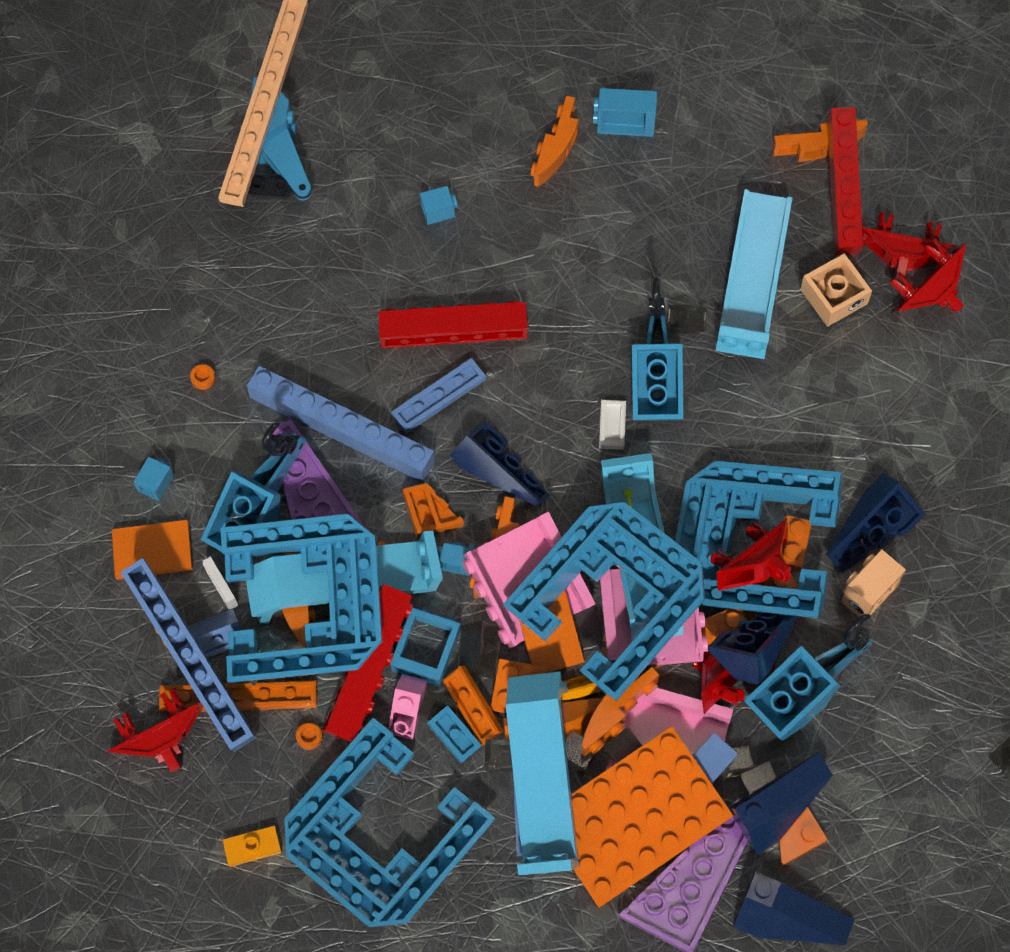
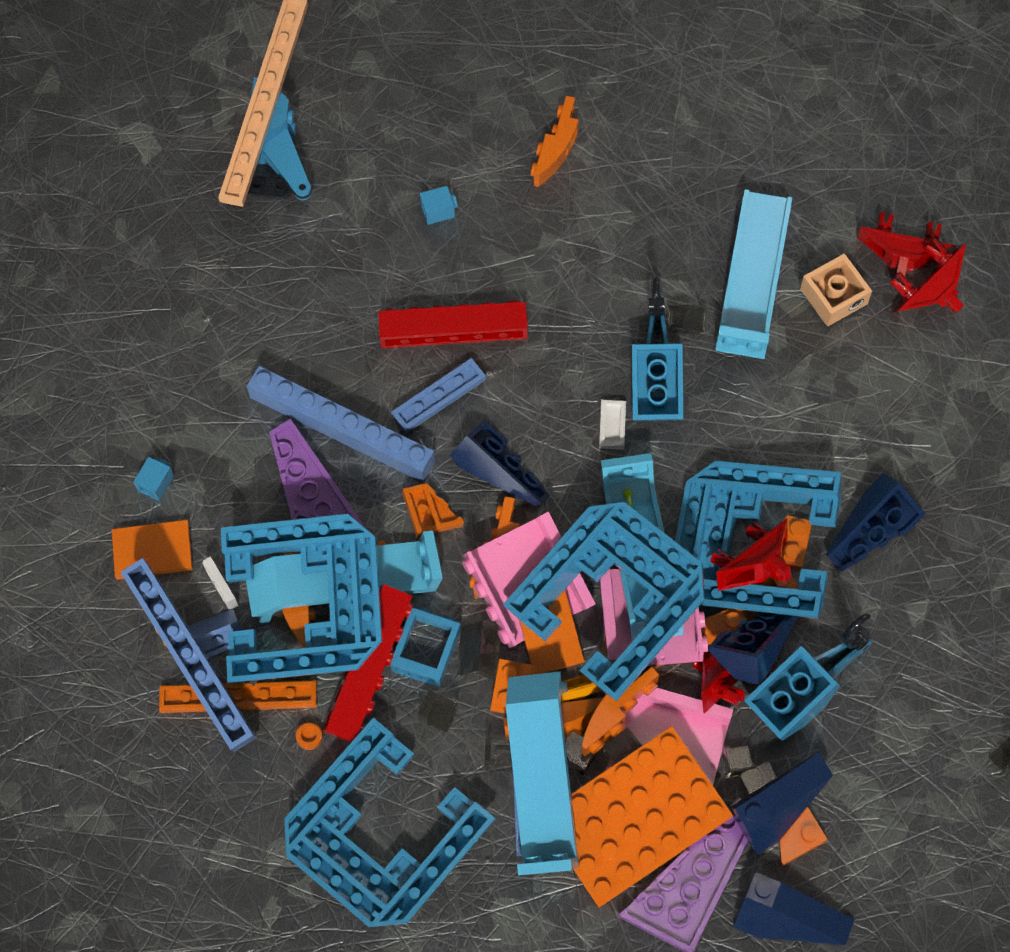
(163, 739): red connector -> none
(202, 376): orange tile -> none
(247, 498): dark azure slope -> none
(252, 846): light orange plate -> none
(406, 704): bright pink slope -> none
(451, 557): dark azure brick -> none
(454, 734): dark azure plate -> none
(472, 705): orange tile -> none
(625, 112): dark azure window -> none
(714, 757): medium blue panel -> none
(809, 144): orange slope -> none
(845, 181): red brick -> none
(873, 583): light nougat brick -> none

